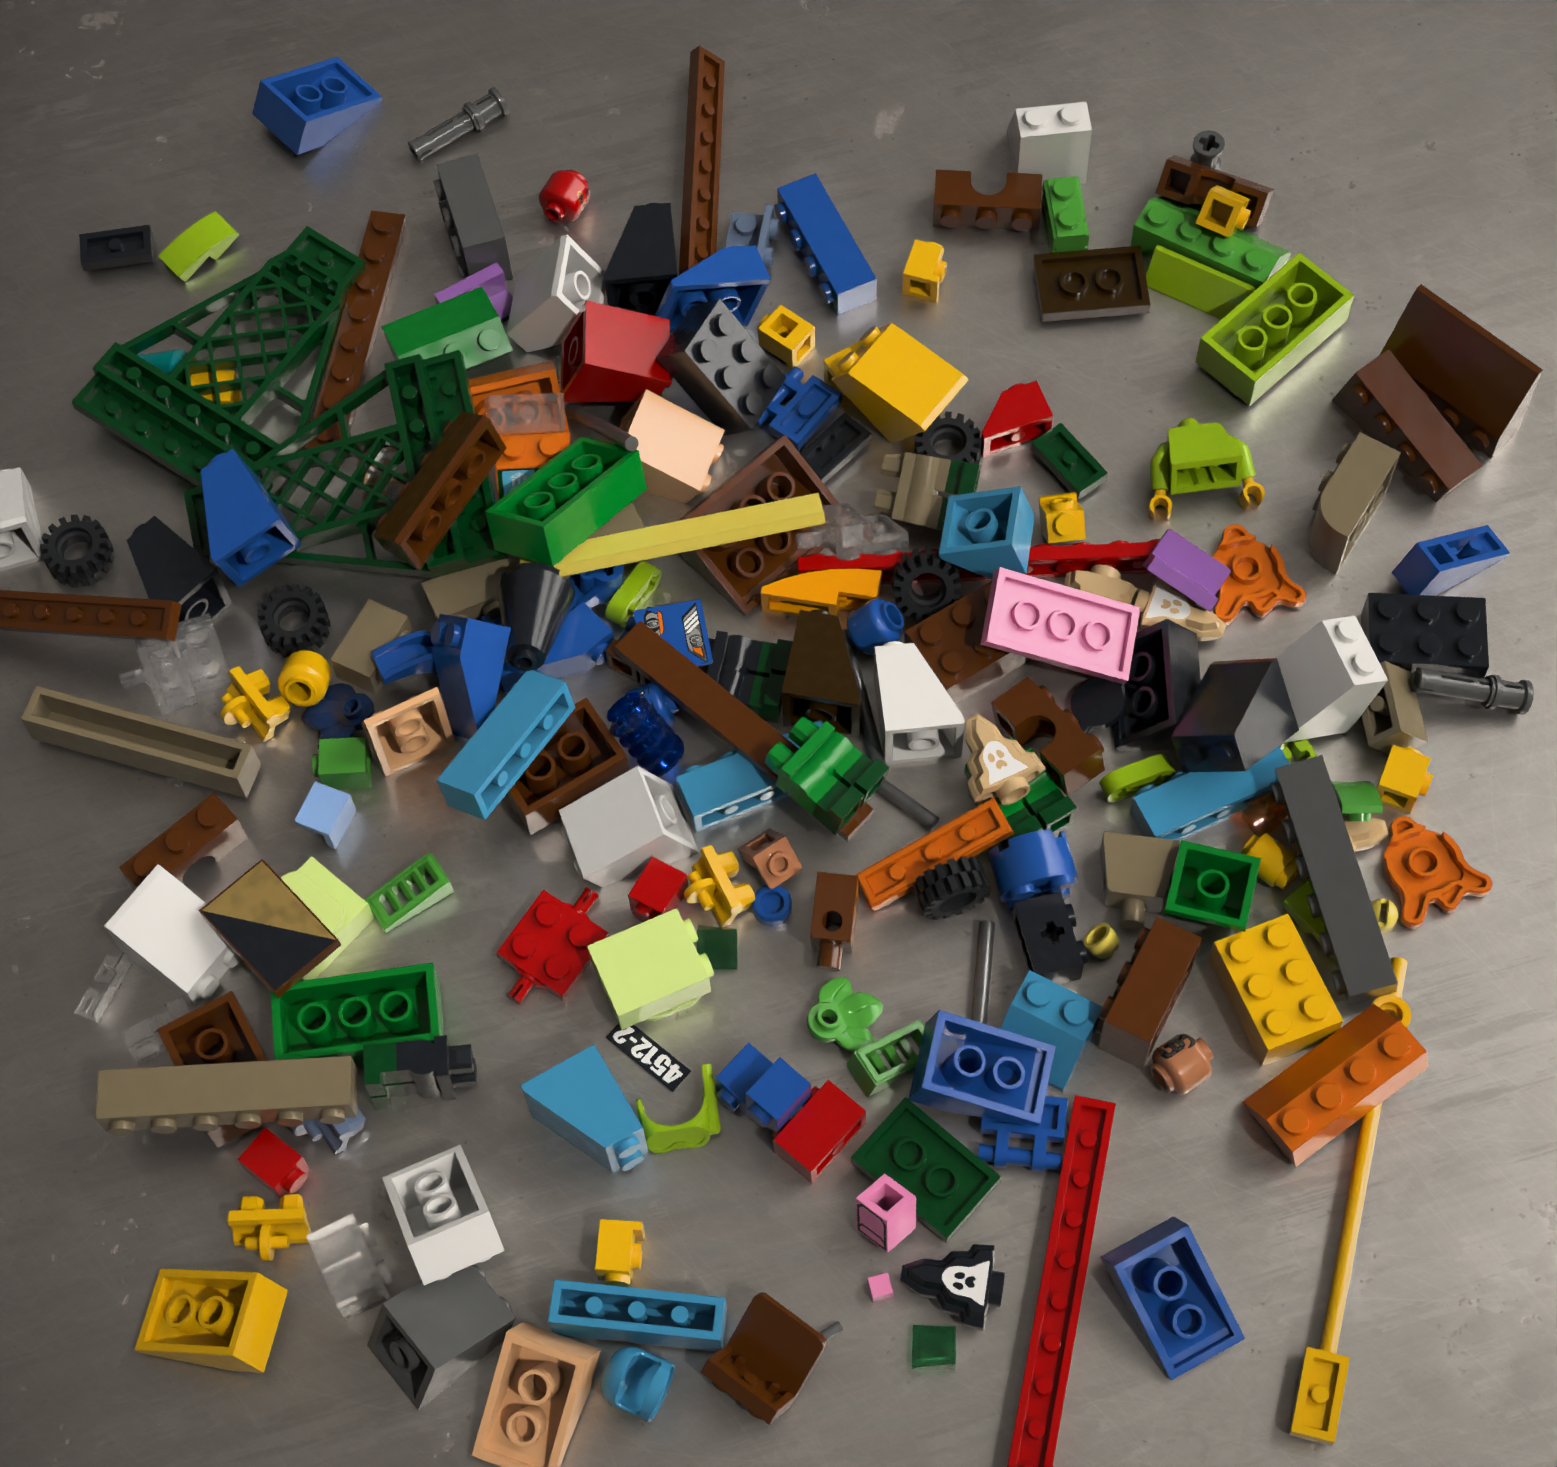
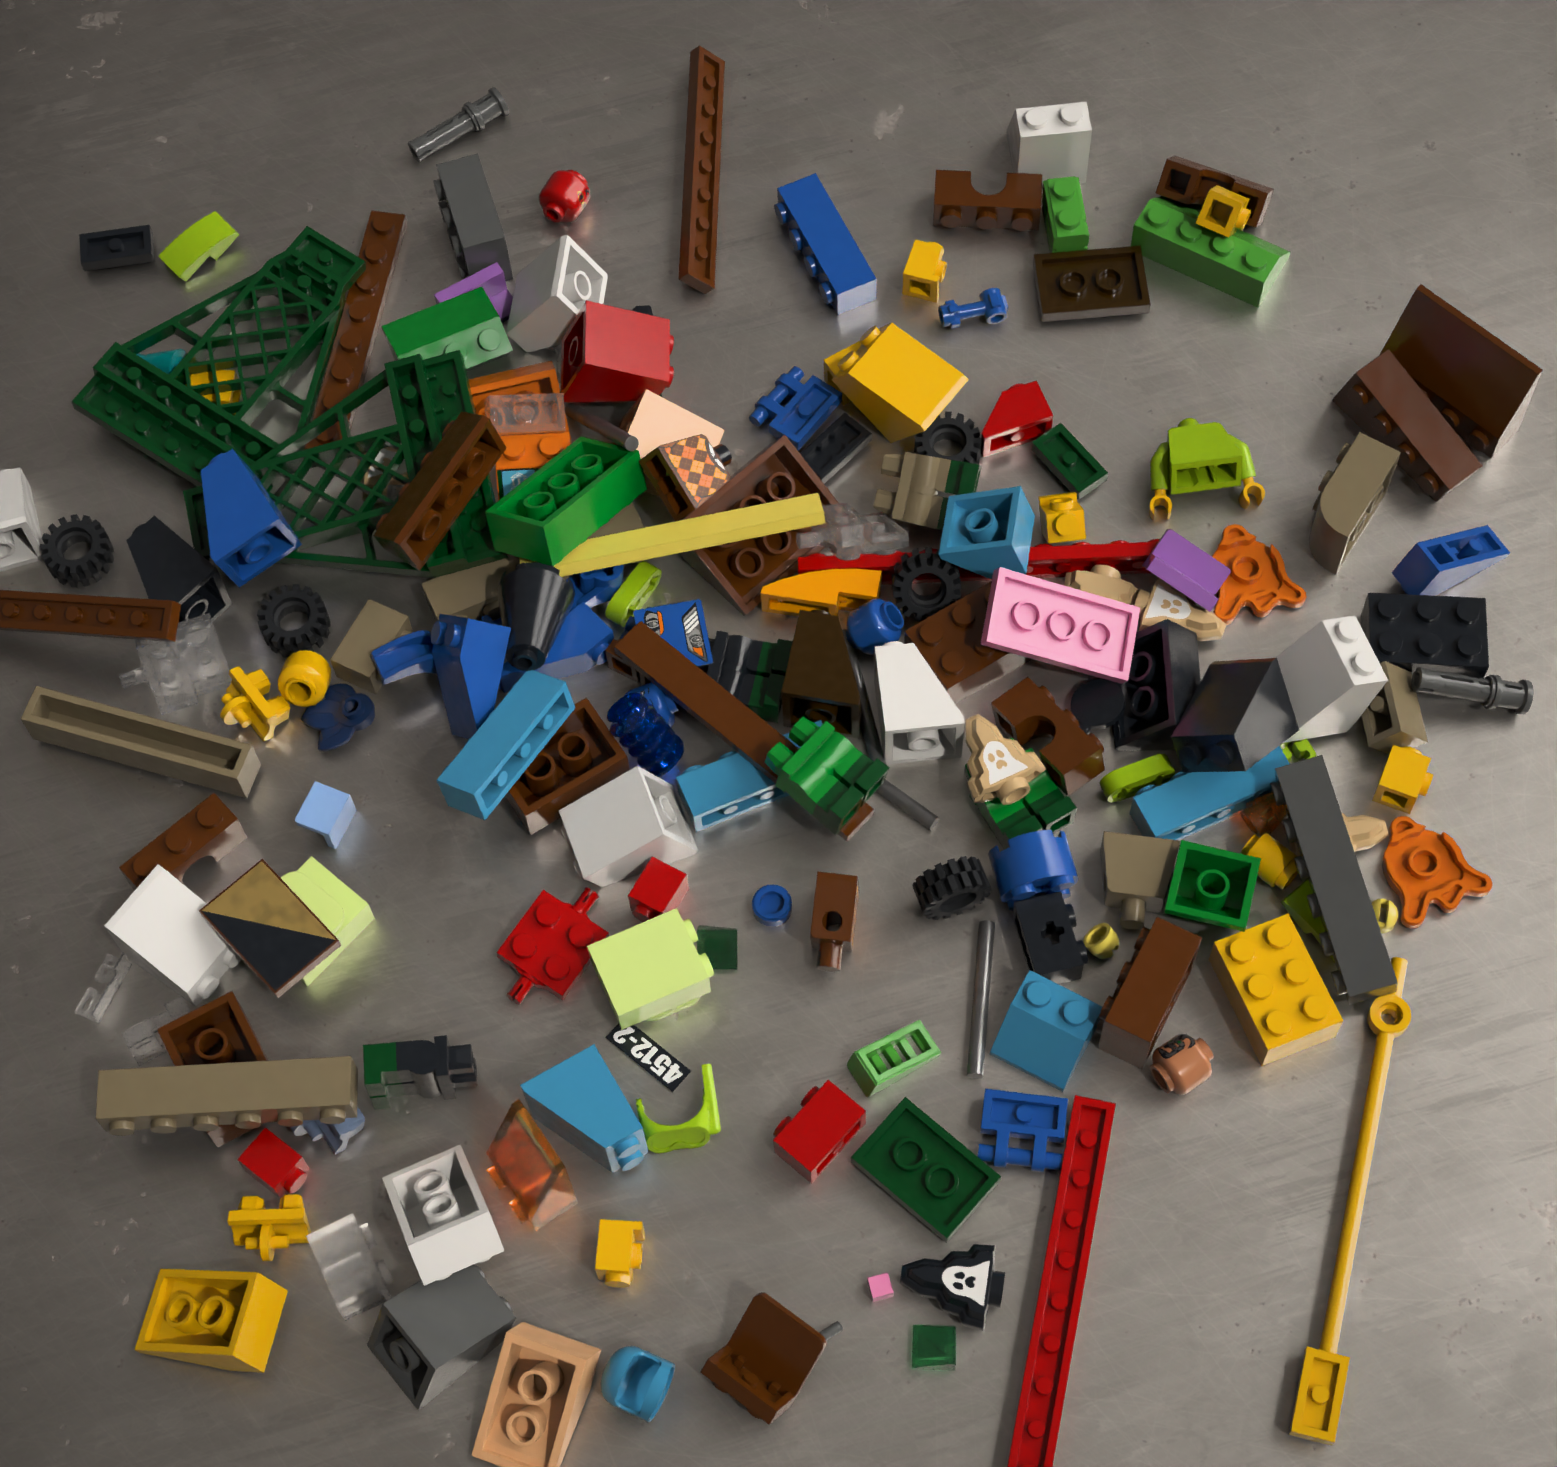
(313, 103): blue slope -> none
(343, 763): bright green brick -> none
(357, 1009): green brick -> none
(409, 731): light nougat slope -> none
(429, 896): bright green slope -> none
(529, 1169): none -> clear orange slope
(638, 1315): dark azure brick -> none
(642, 259): black slope -> none
(687, 473): none -> reddish brown torso
(713, 888): yellow hips -> none
(721, 367): black brick -> none
(730, 274): blue slope -> none
(753, 230): sand blue bracket -> none
(761, 1089): blue brick -> none
(771, 857): nougat bracket -> none
(786, 336): yellow brick -> none
(848, 1011): bright green plate -> none
(886, 1213): bright pink brick -> none
(961, 837): orange tile -> none
(981, 1070): blue slope -> none
(991, 305): none -> blue bar
(1173, 1296): blue slope -> none
(1195, 283): lime slope -> none
(1207, 148): dark grey bush -> none
(1274, 328): lime brick -> none
(1337, 1083): orange slope -> none
(1357, 799): bright green slope -> none

